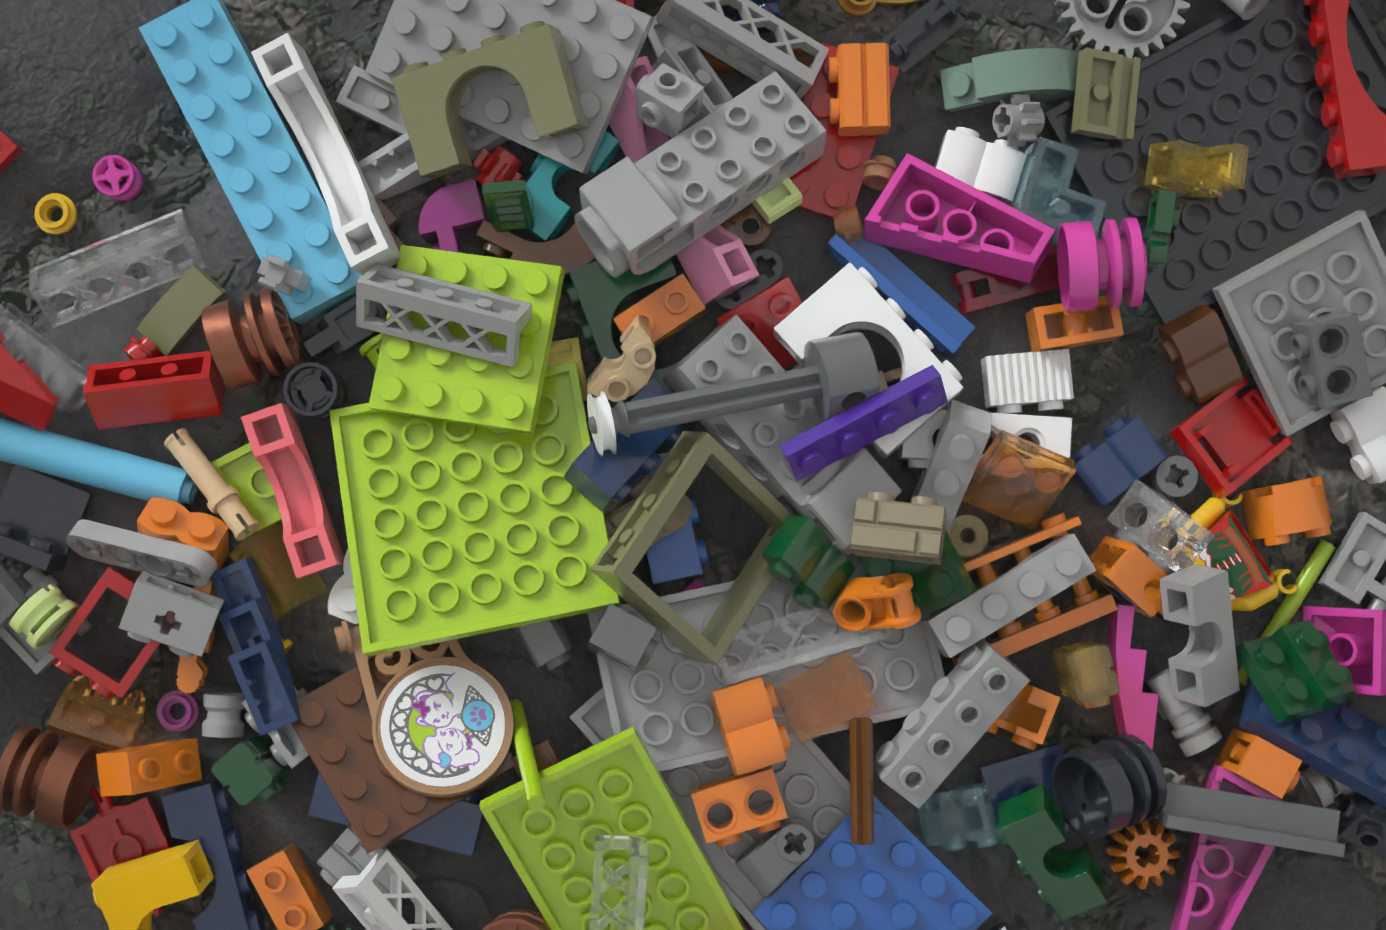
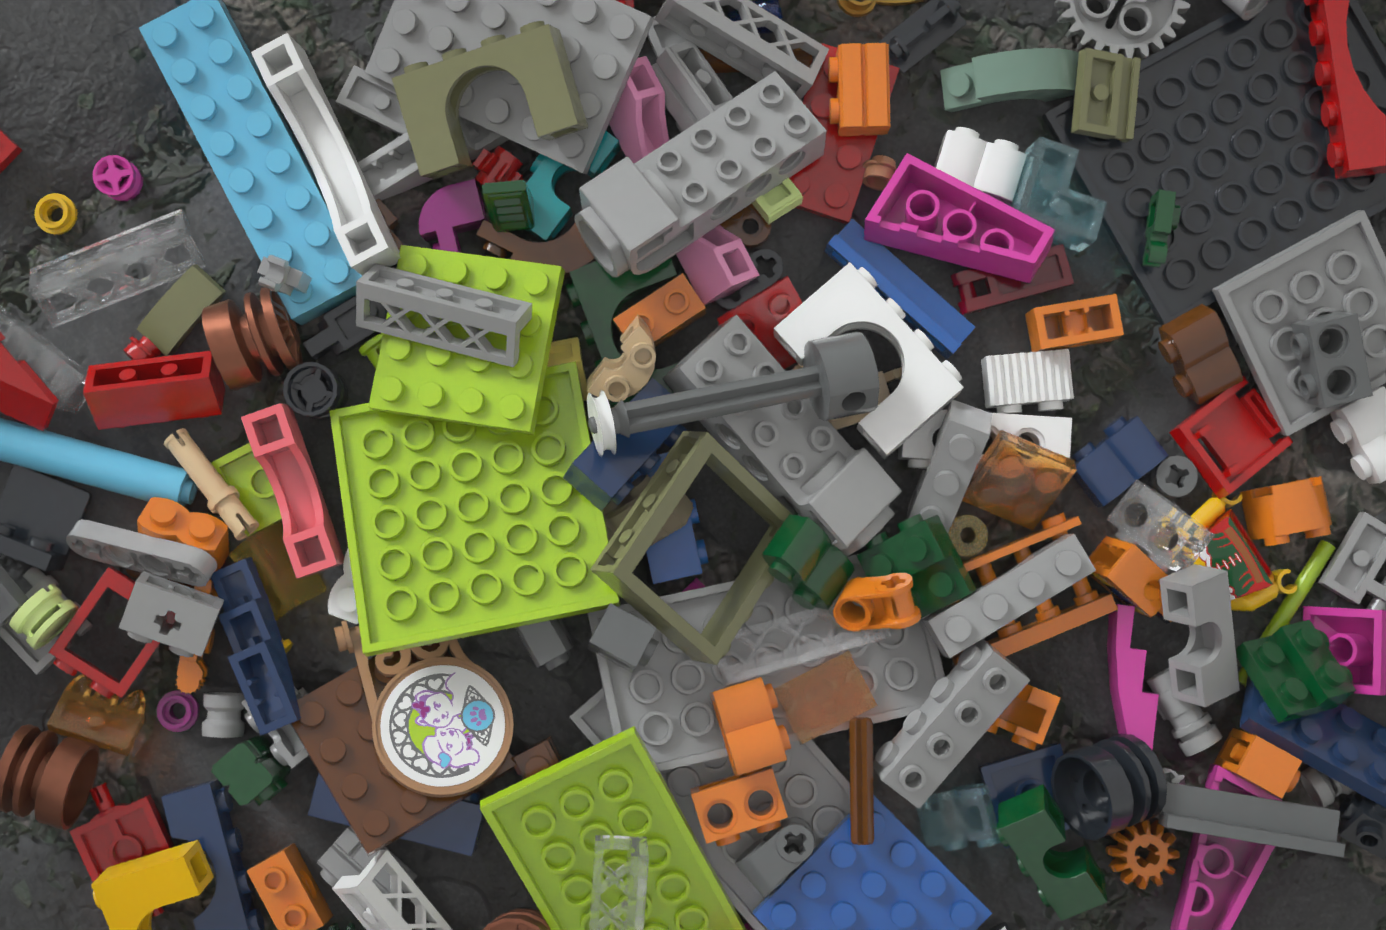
(148, 767): orange brick -> none
(526, 757): lime bar -> none
(668, 100): light grey brick -> none
(849, 224): clear orange plate -> none
(864, 423): dark purple plate -> none
(899, 528): dark tan brick -> none
(1018, 120): light grey gear -> none
(1086, 673): clear yellow brick -> none
(1108, 264): dark pink wheel -> none
(1196, 169): clear yellow brick -> none

